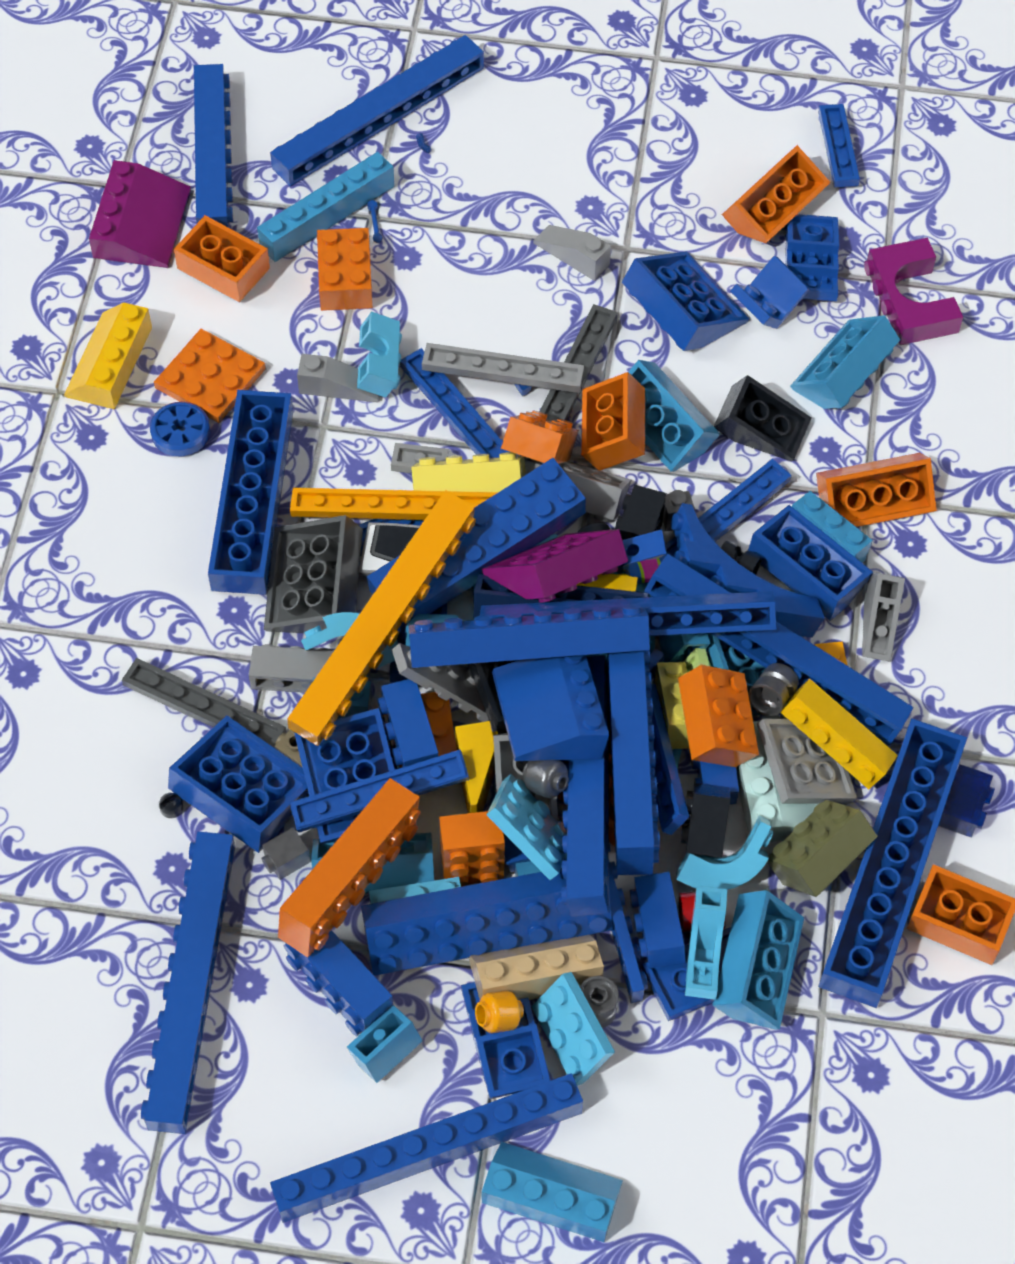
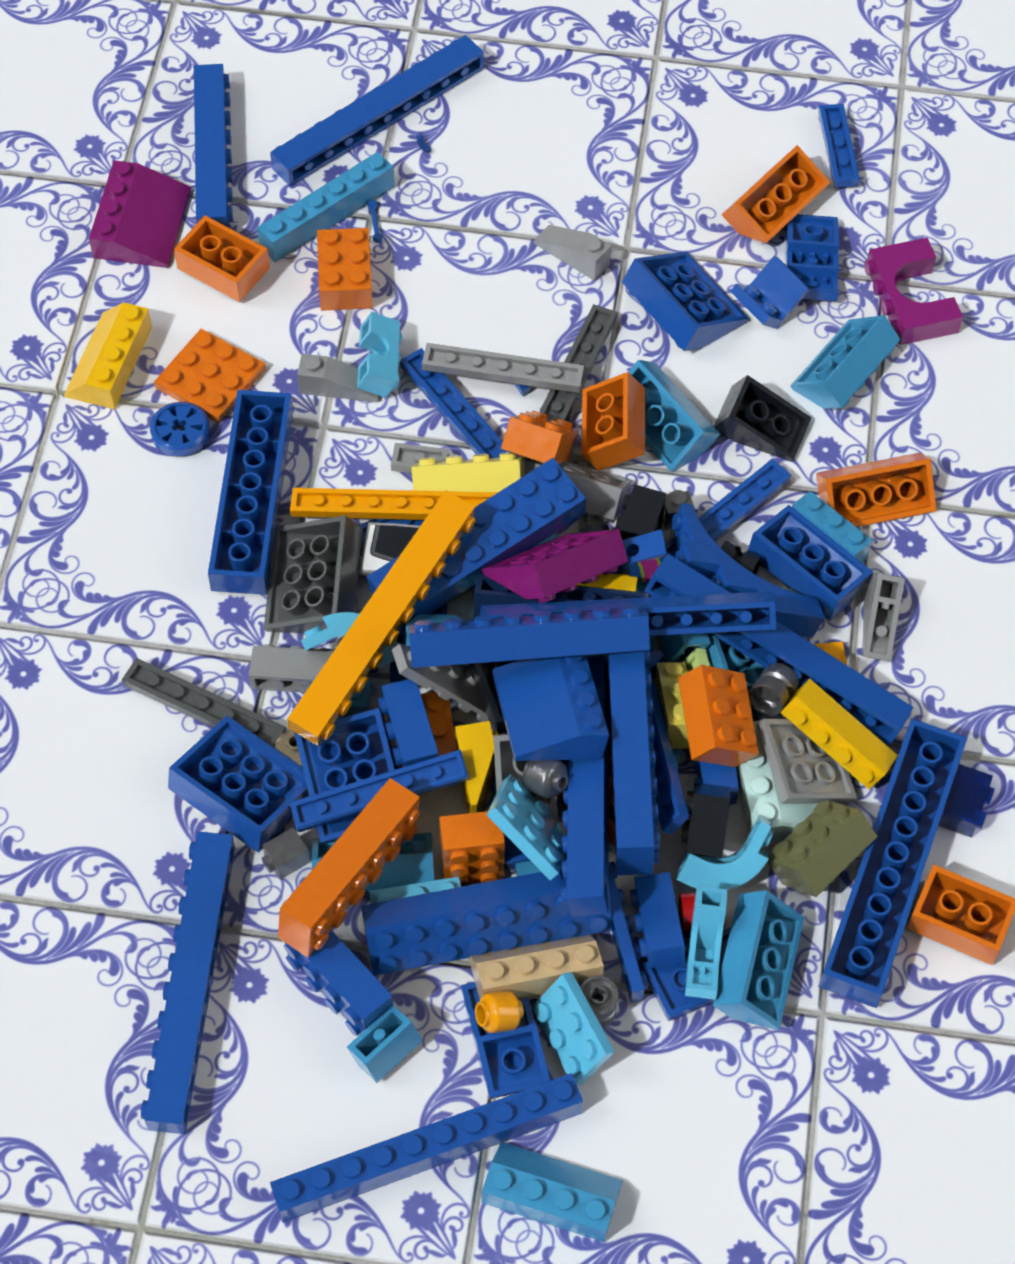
(173, 808): black hinge -> none

